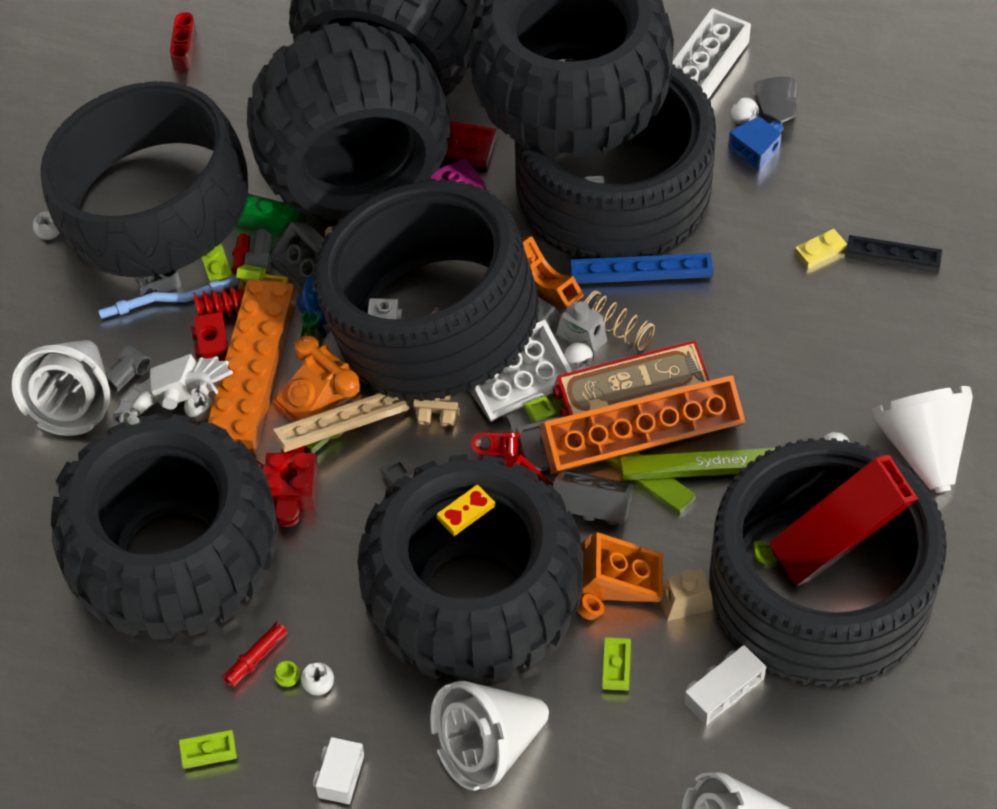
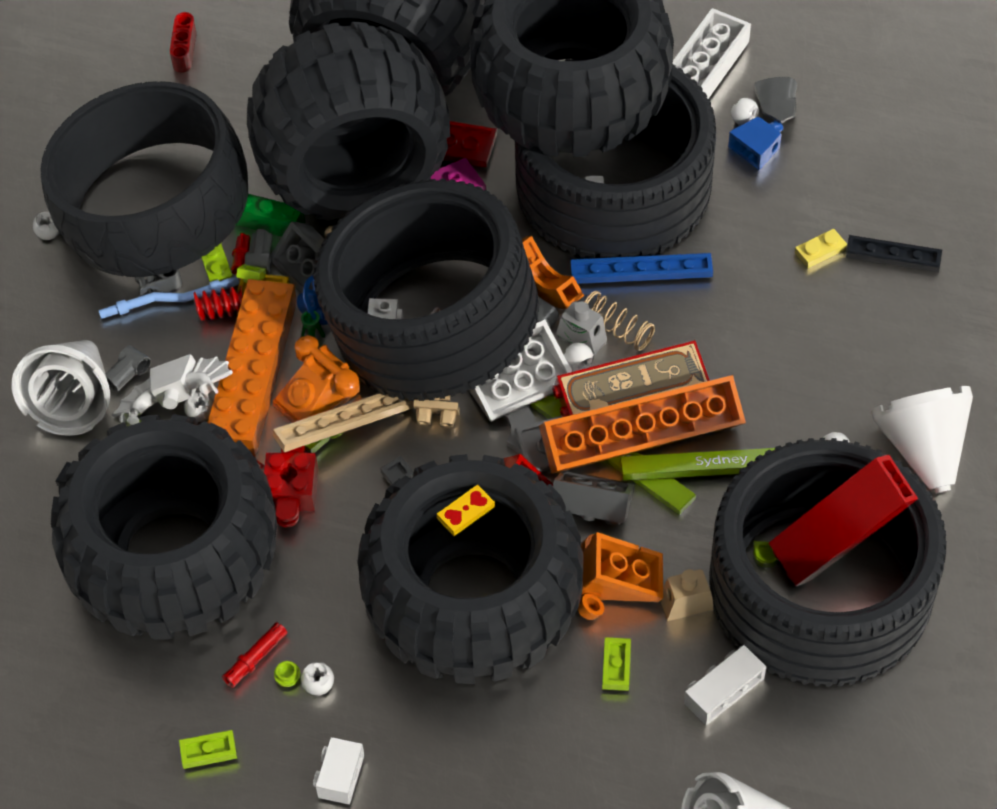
(211, 336): red brick -> none
(483, 730): white cone -> none
(501, 443): red piece -> none
(539, 409): lime tile -> none

